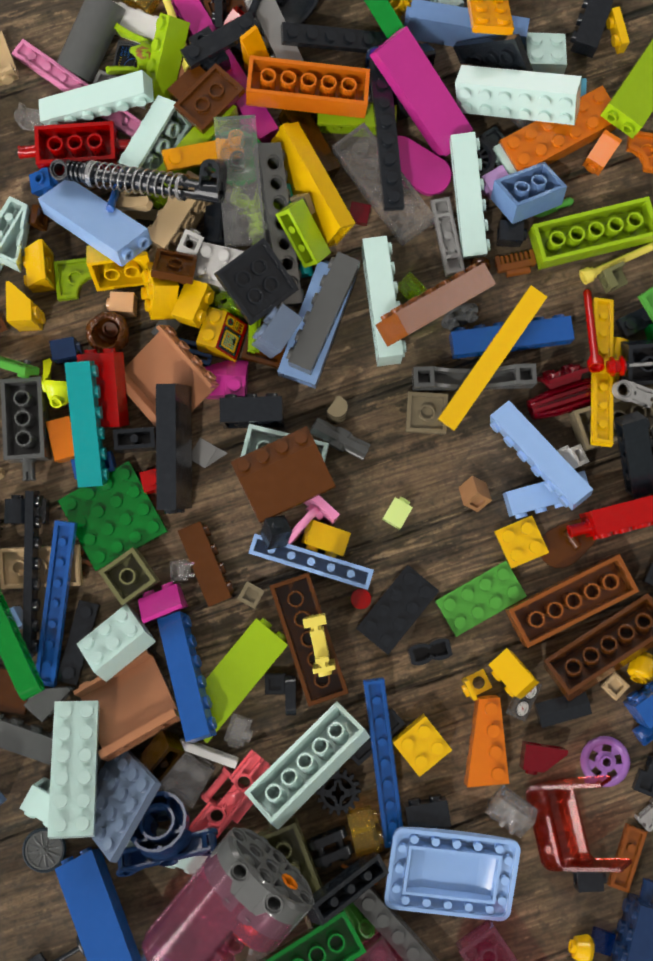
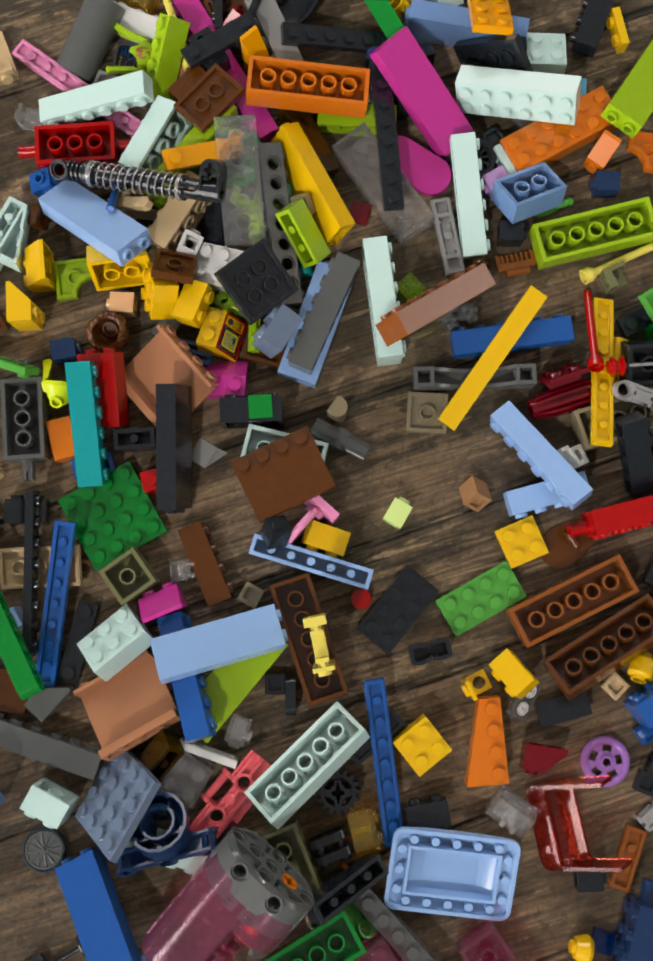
(74, 770): light aqua brick -> none
(218, 643): none -> light blue brick
(260, 406): none -> green sticker
(604, 184): none -> dark blue brick

